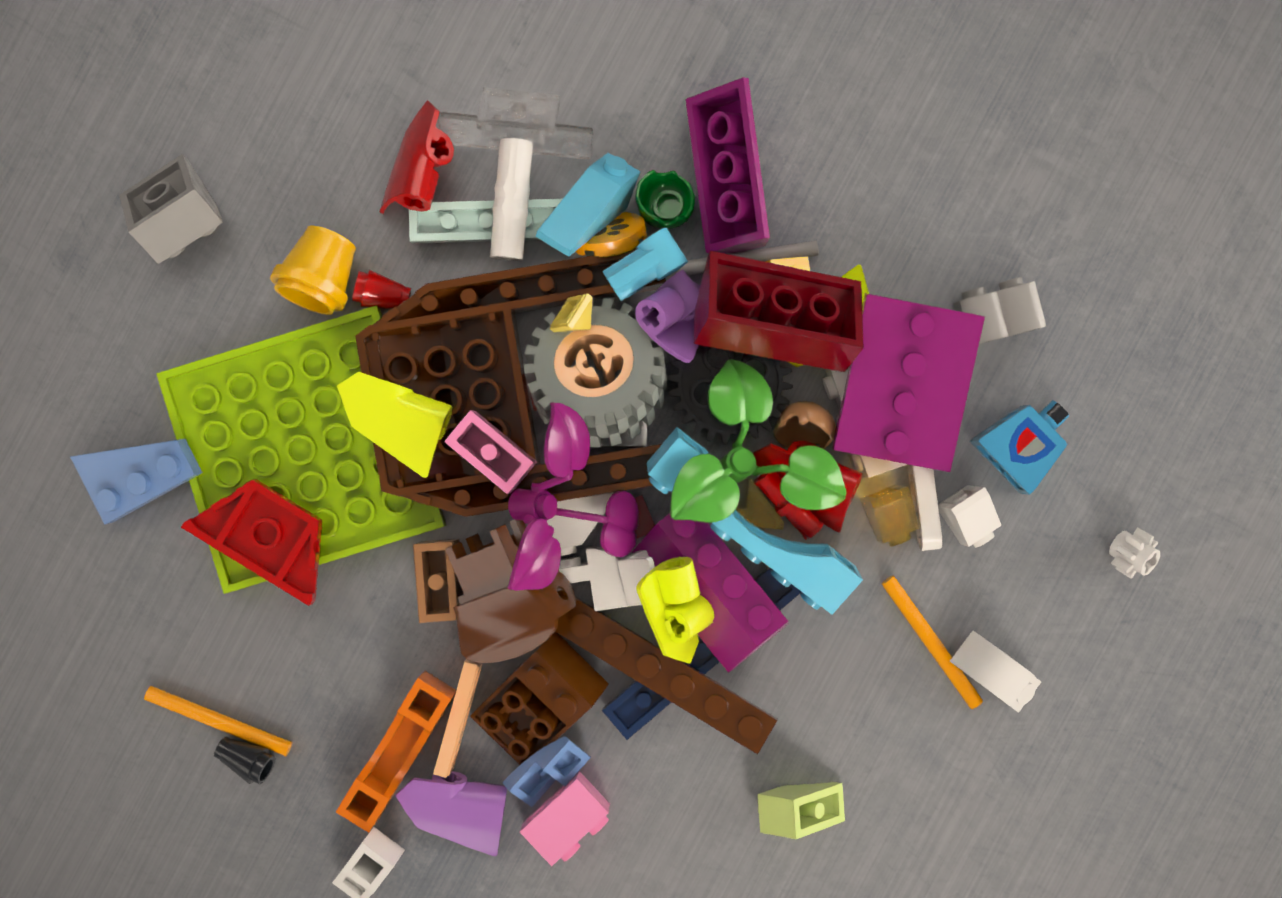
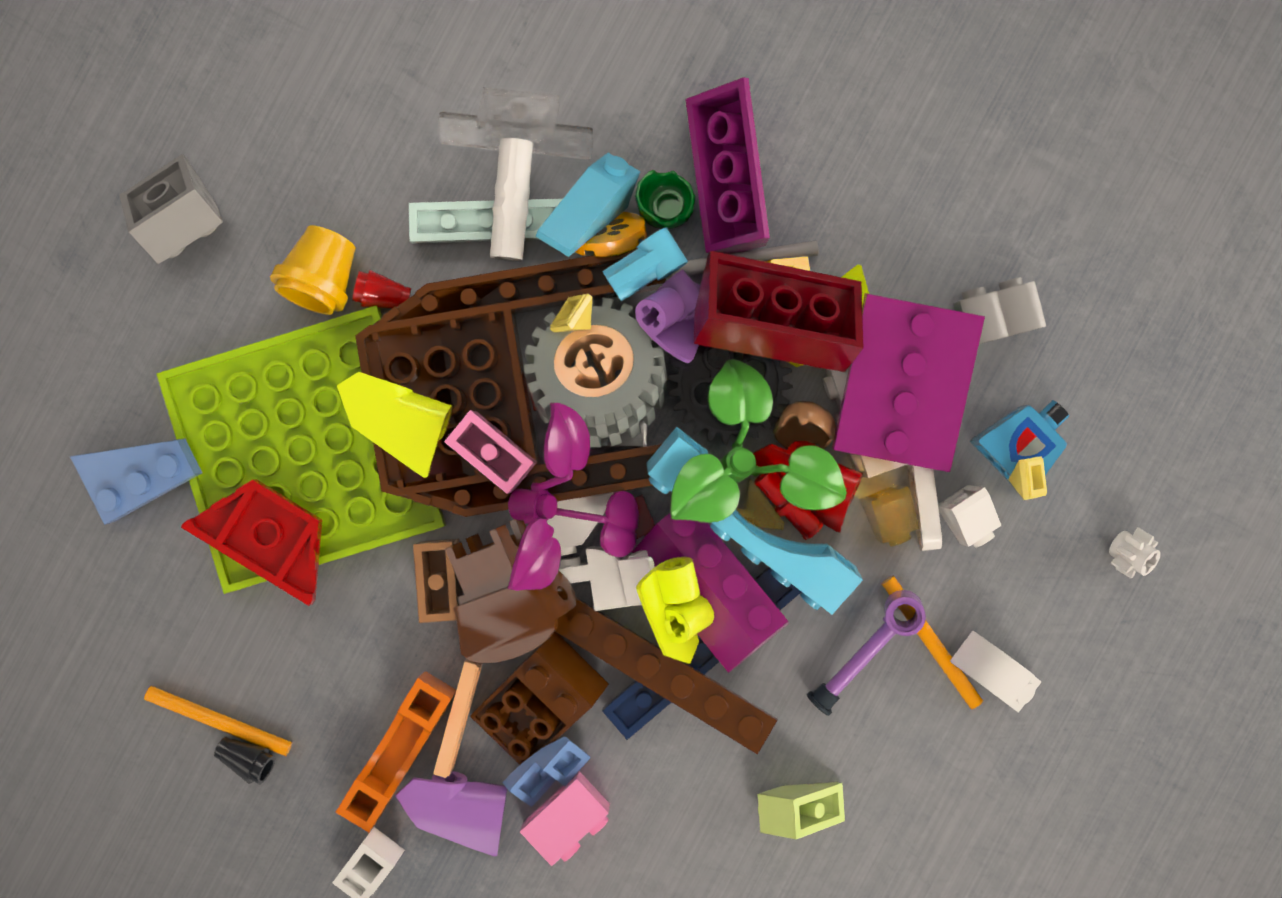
(421, 151): red panel -> none
(827, 694): none -> medium lavender piece
(1029, 478): none -> light yellow slope

